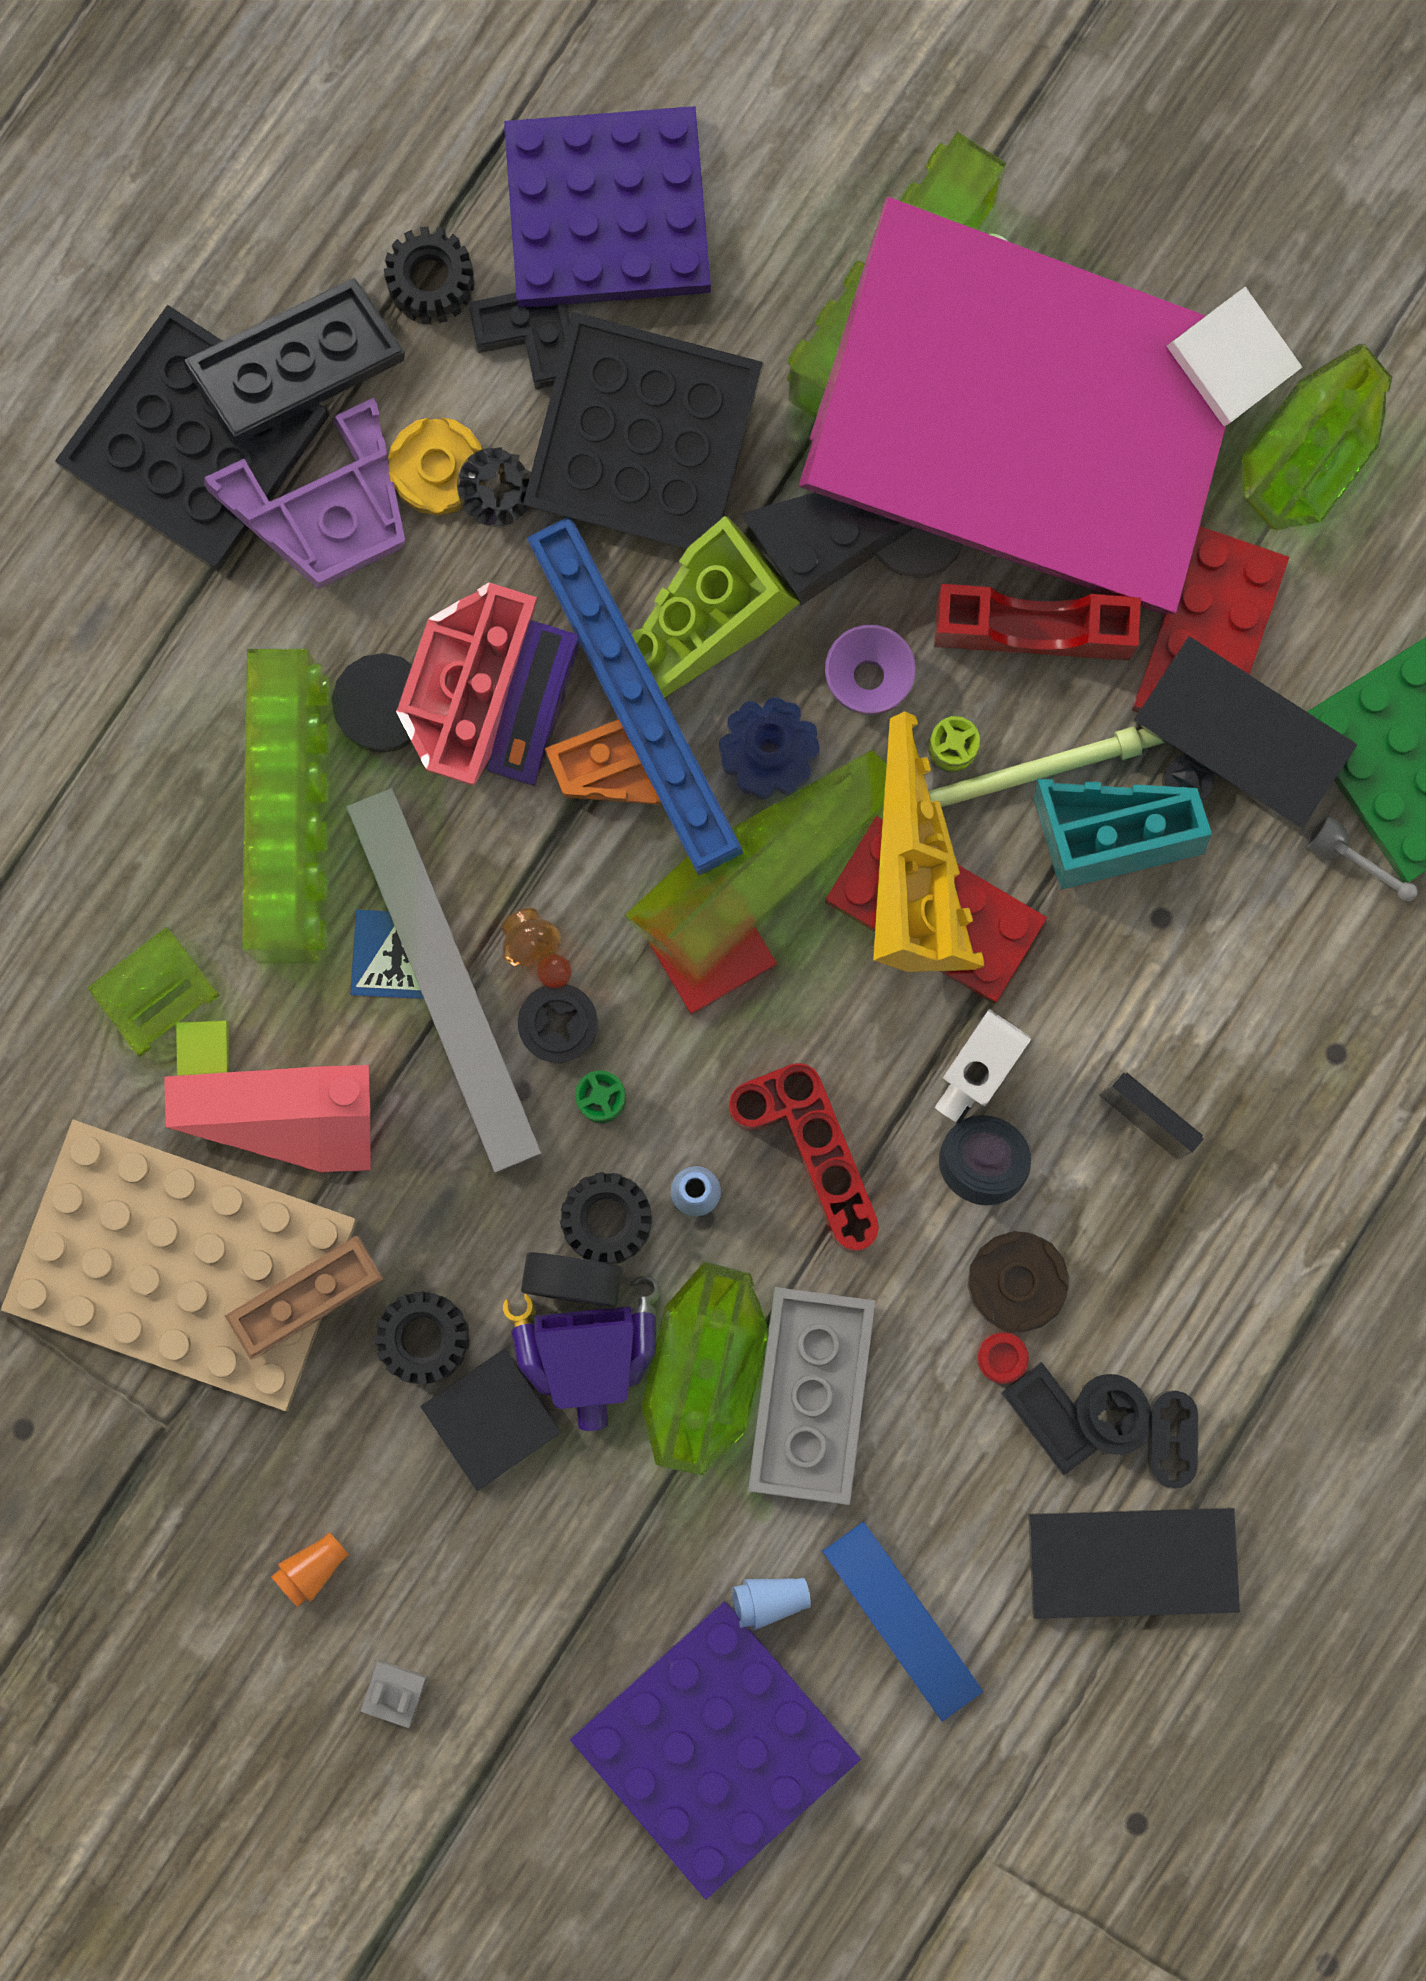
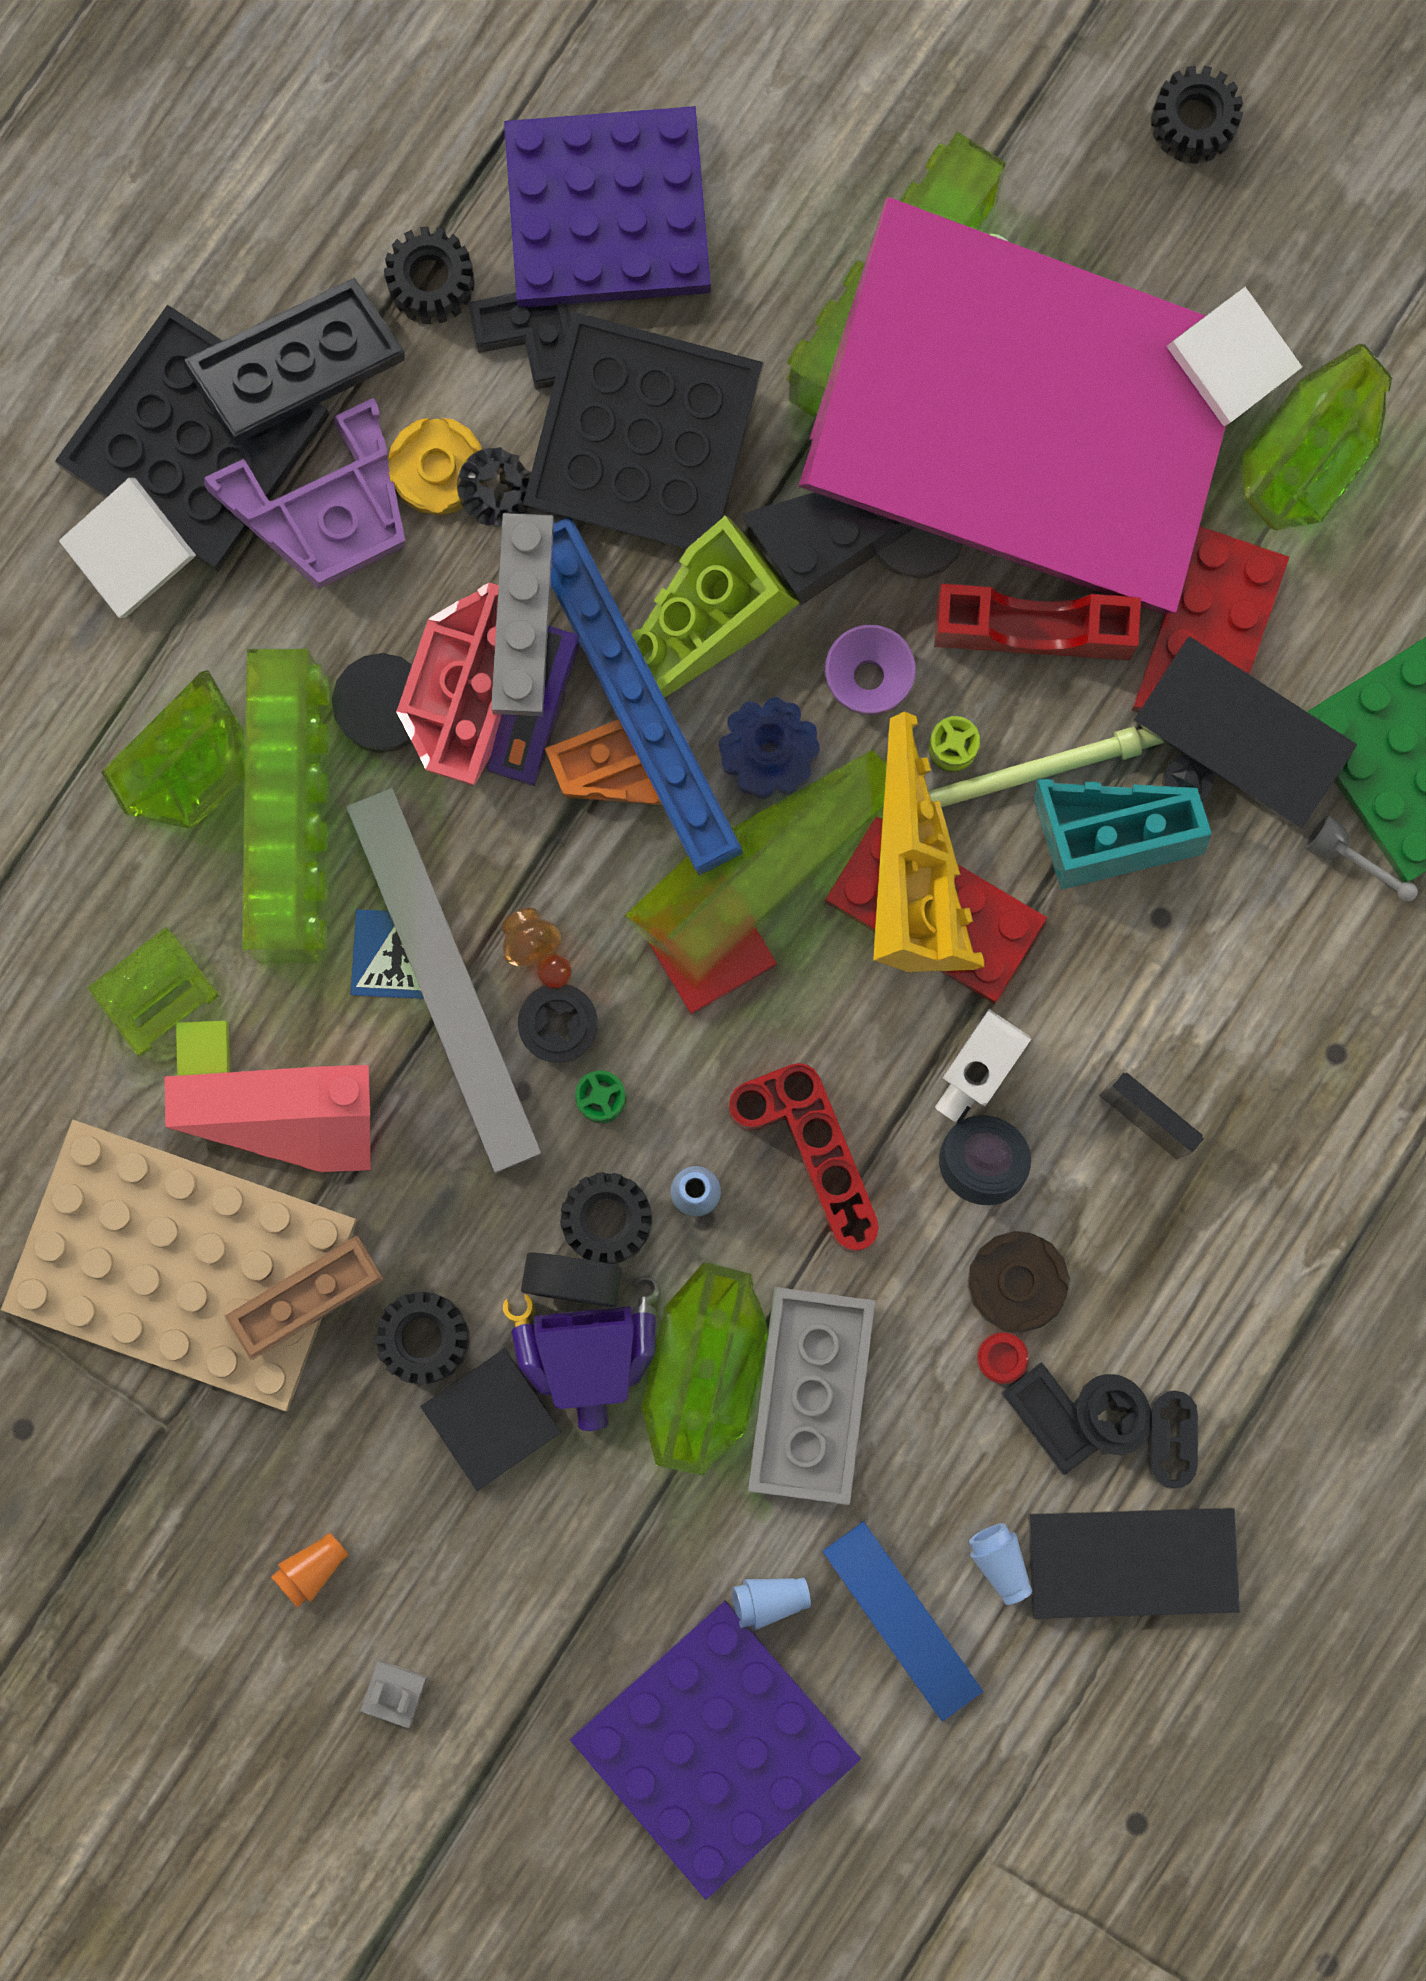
(127, 548): none -> white tile
(182, 758): none -> clear neon green wedge
(522, 614): none -> light grey plate
(1001, 1561): none -> light blue cone
(1205, 89): none -> black tyre

